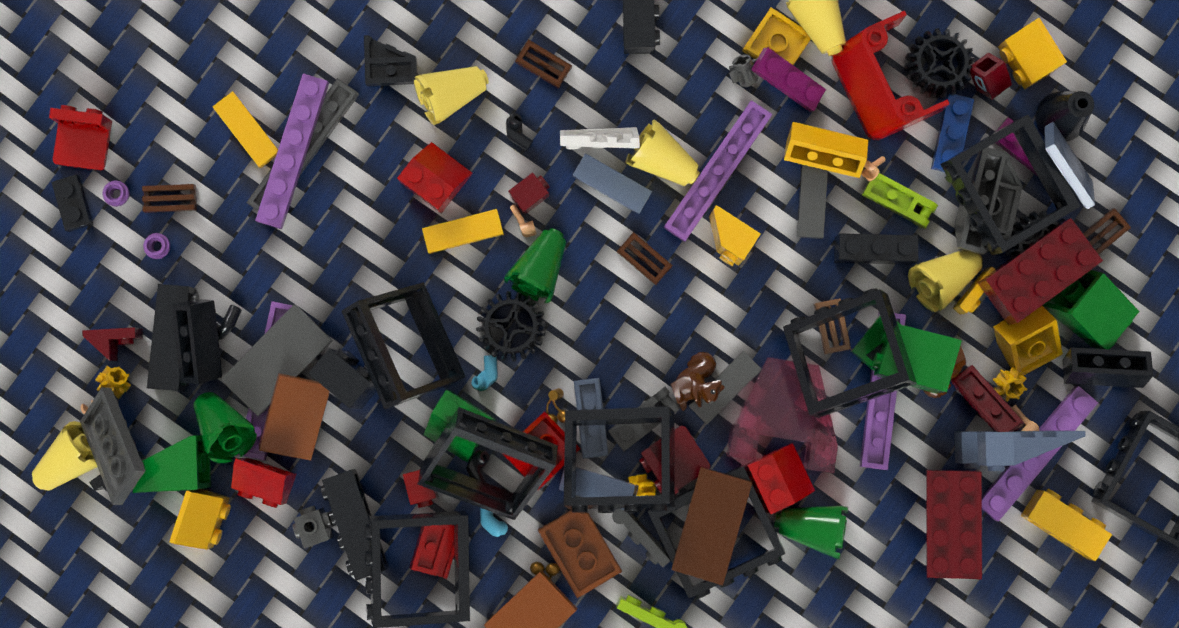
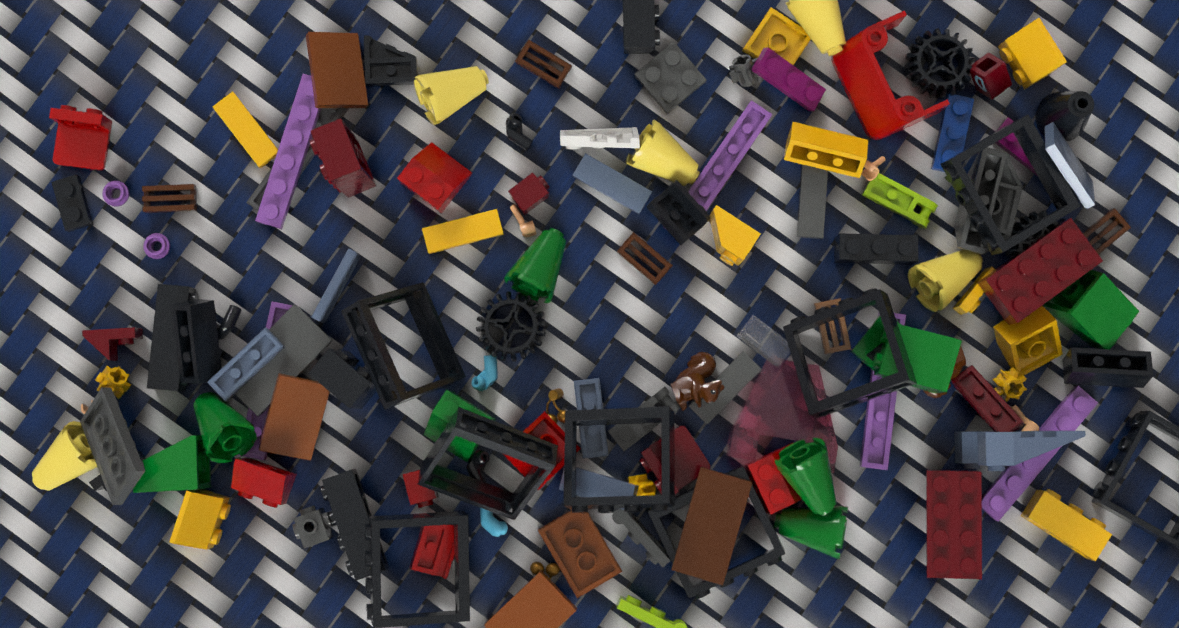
(246, 364): none -> sand blue tile
(336, 70): none -> dark orange tile
(336, 286): none -> sand blue tile
(342, 158): none -> dark red brick
(670, 78): none -> dark grey plate
(678, 212): none -> black bracket
(764, 341): none -> clear tile
(809, 473): none -> green cone

